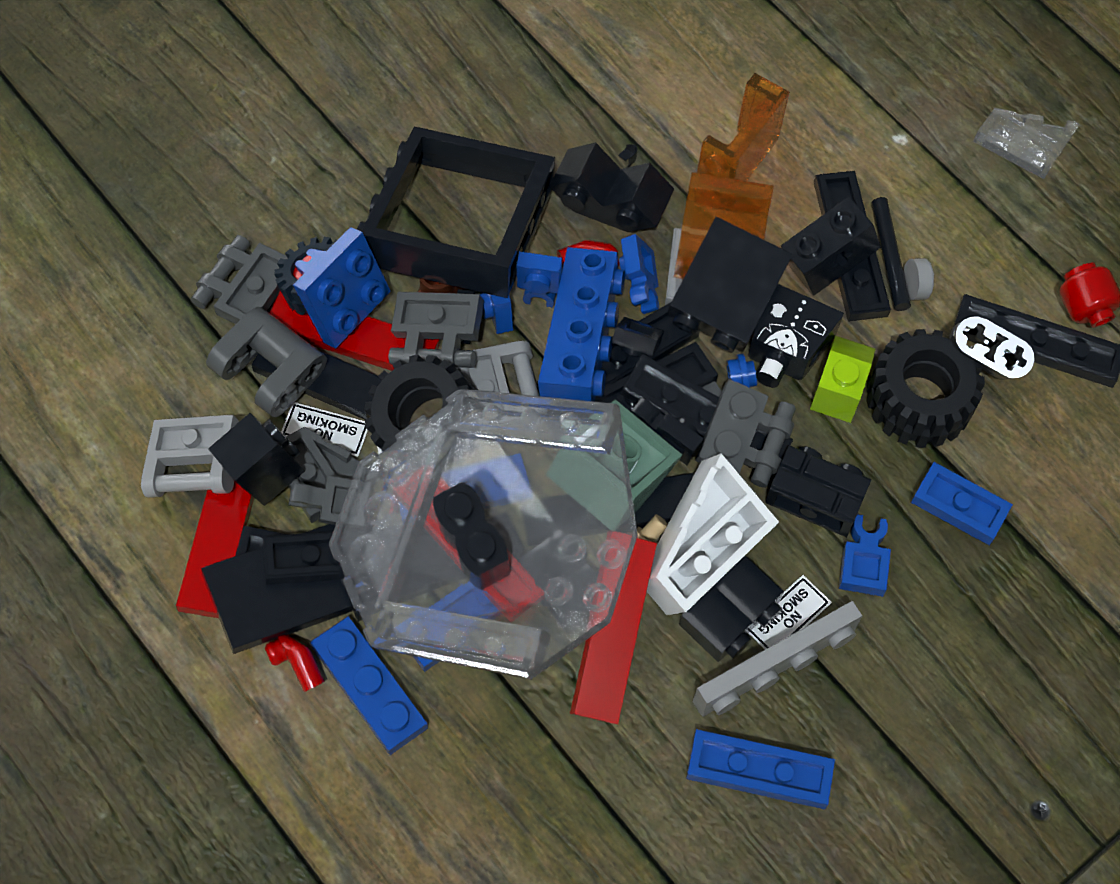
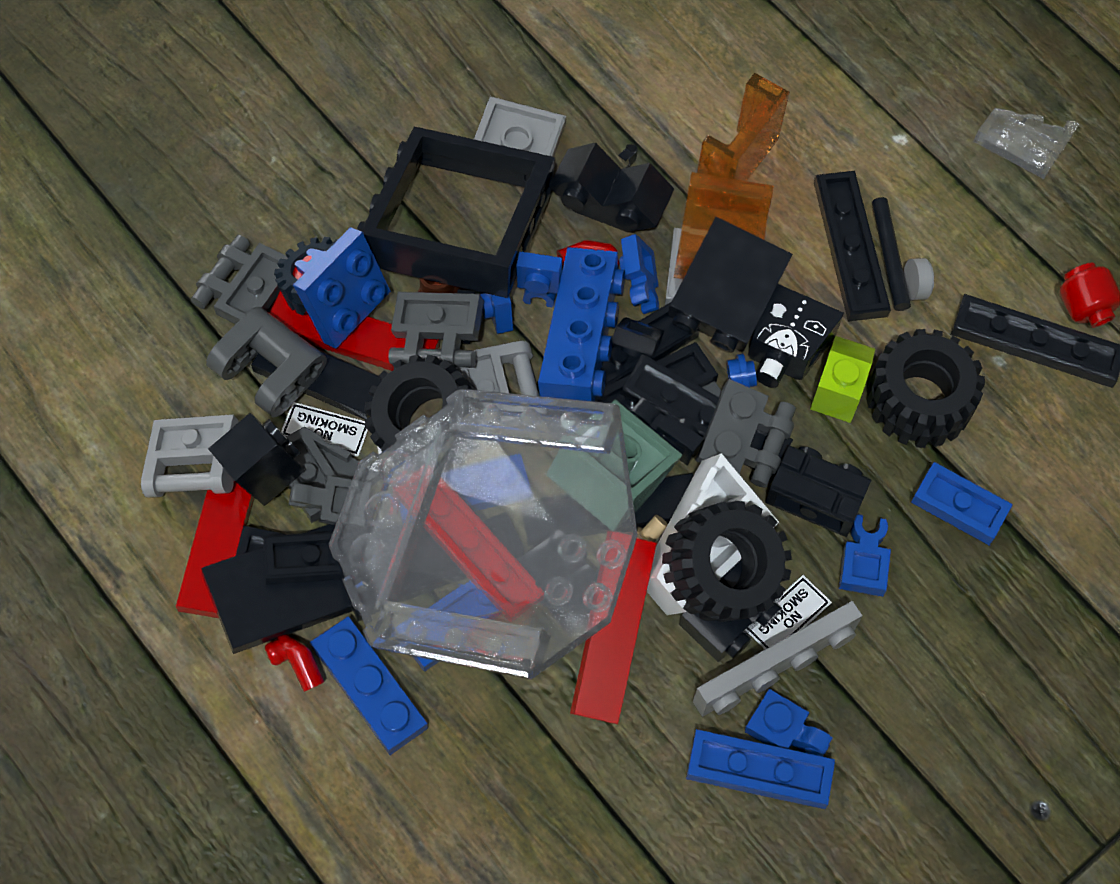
(477, 542): black brick -> none
(521, 127): none -> light grey tile
(761, 561): none -> black tyre
(782, 725): none -> blue plate
(831, 246): black brick -> none
(993, 362): connector -> none

